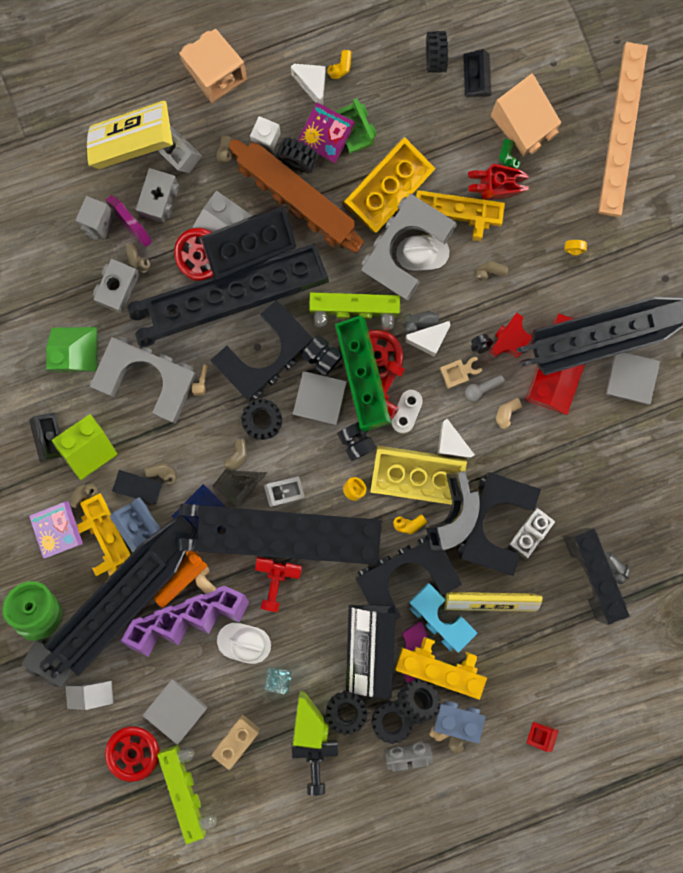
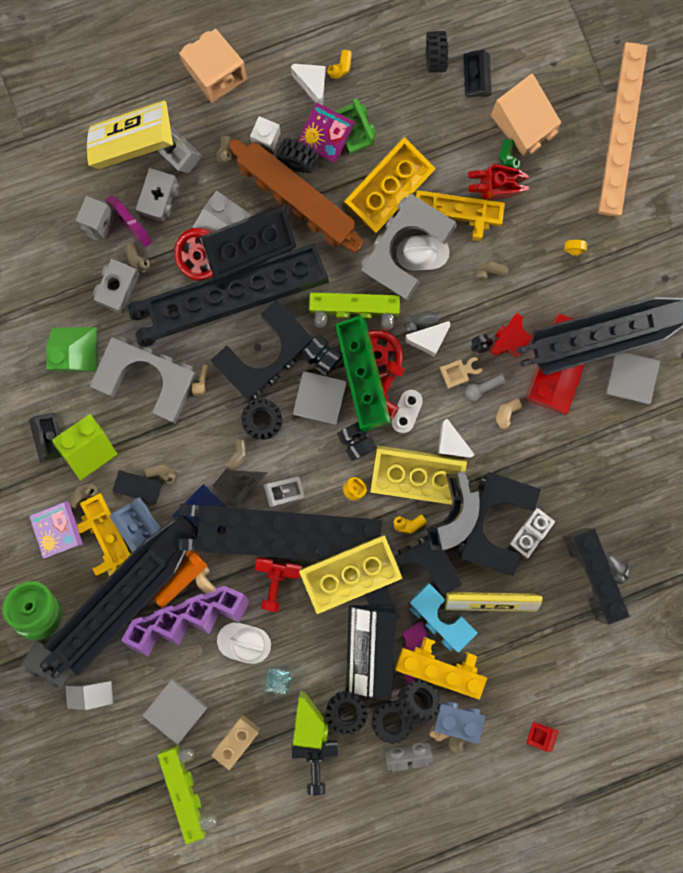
(148, 763): red plate -> none
(350, 574): none -> light yellow slope

